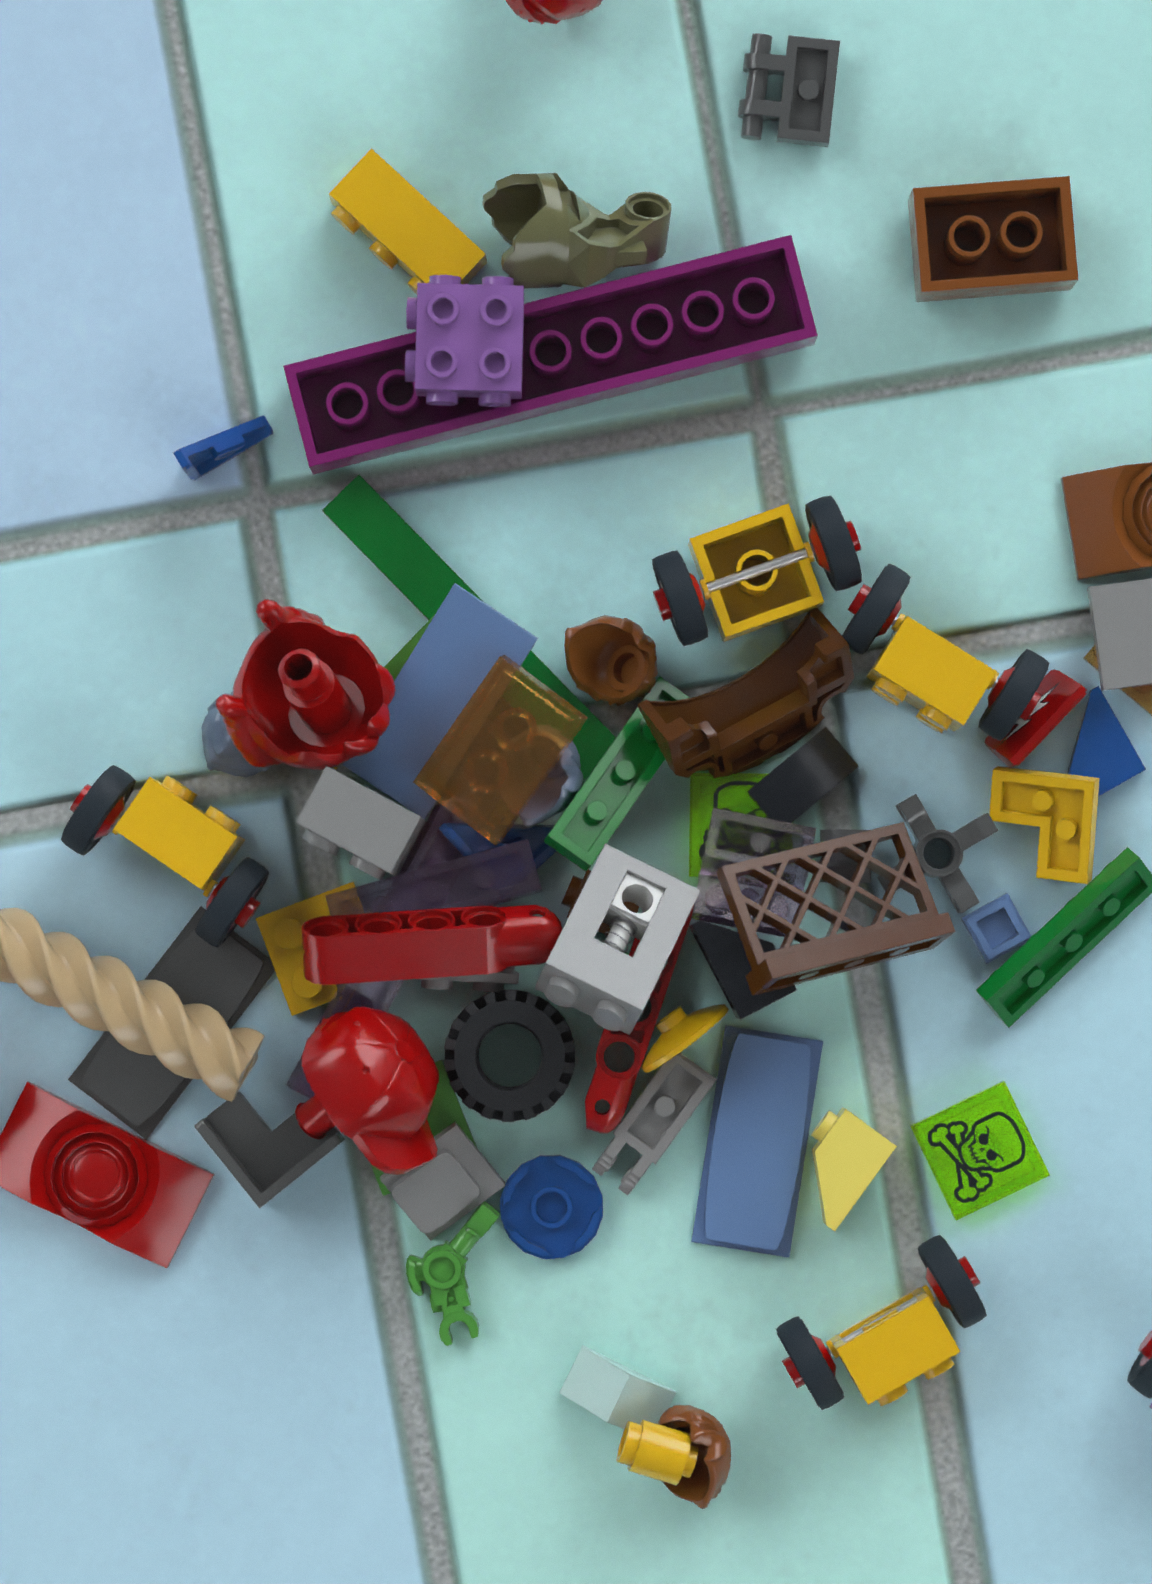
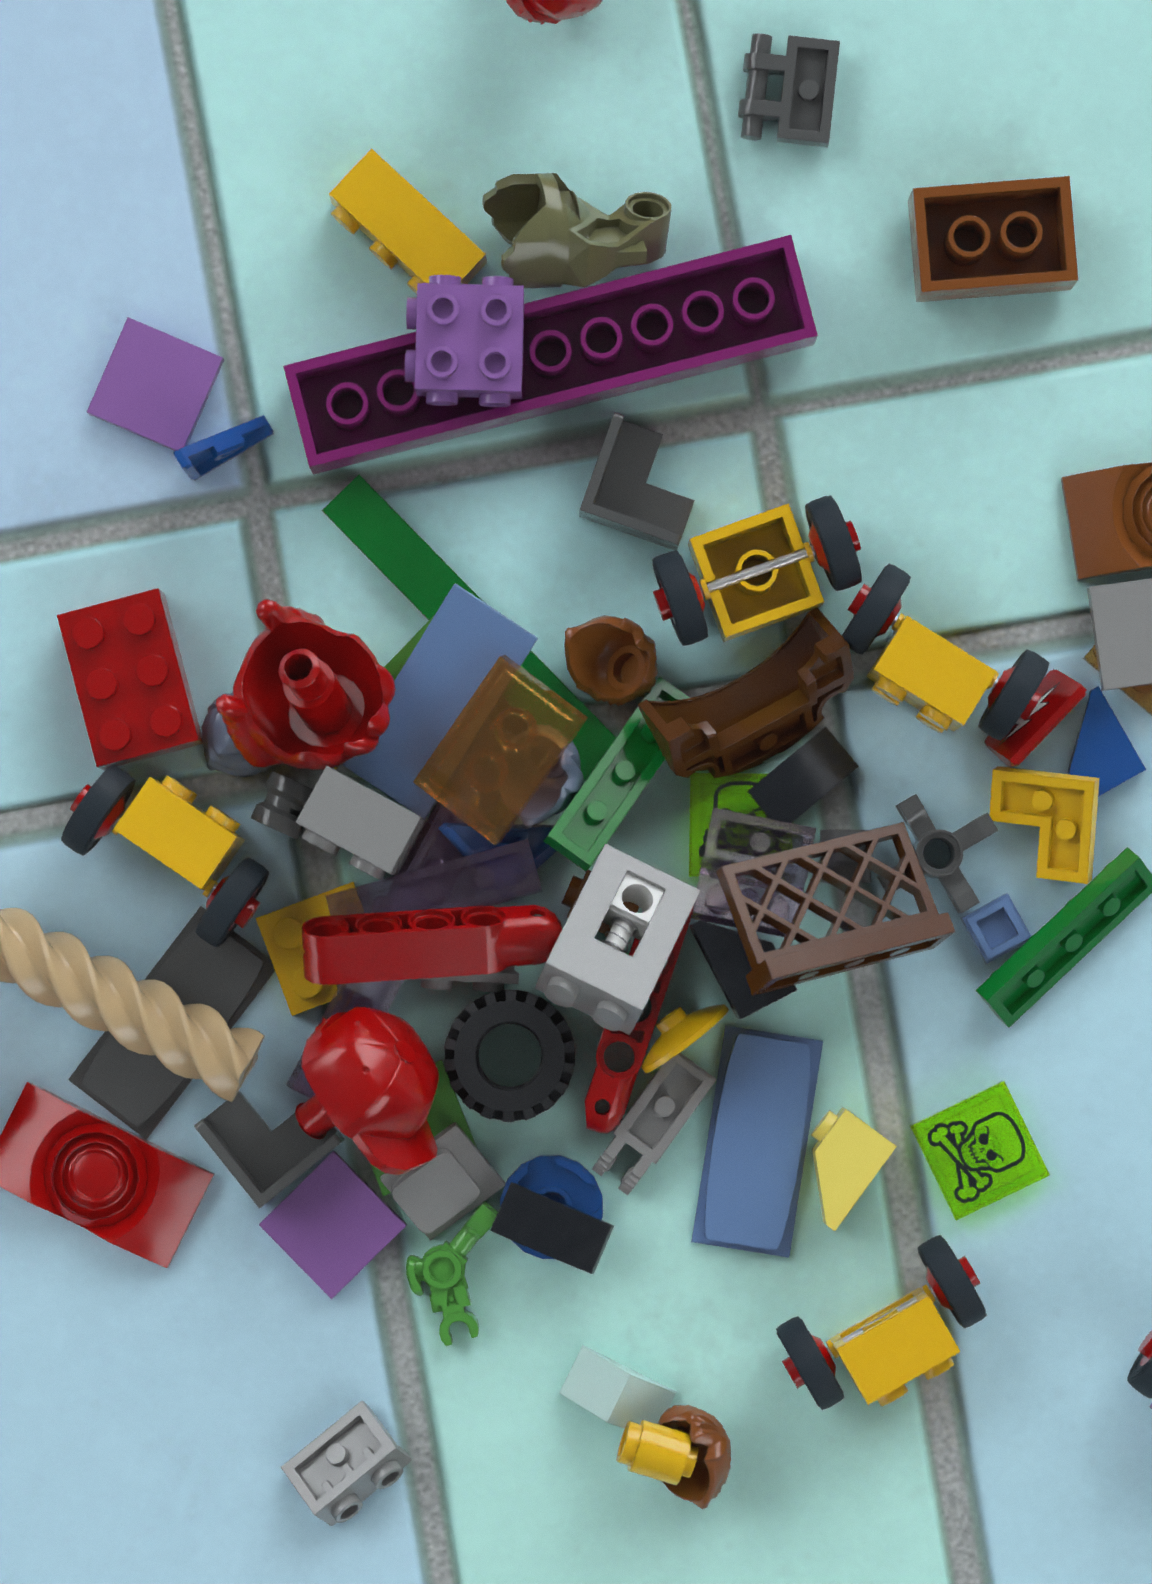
(130, 679): none -> red brick
(155, 385): none -> medium lavender tile
(282, 804): none -> dark grey wheel
(332, 1224): none -> medium lavender tile
(346, 1465): none -> light grey bracket
(552, 1228): none -> black slope
(619, 489): none -> dark grey panel

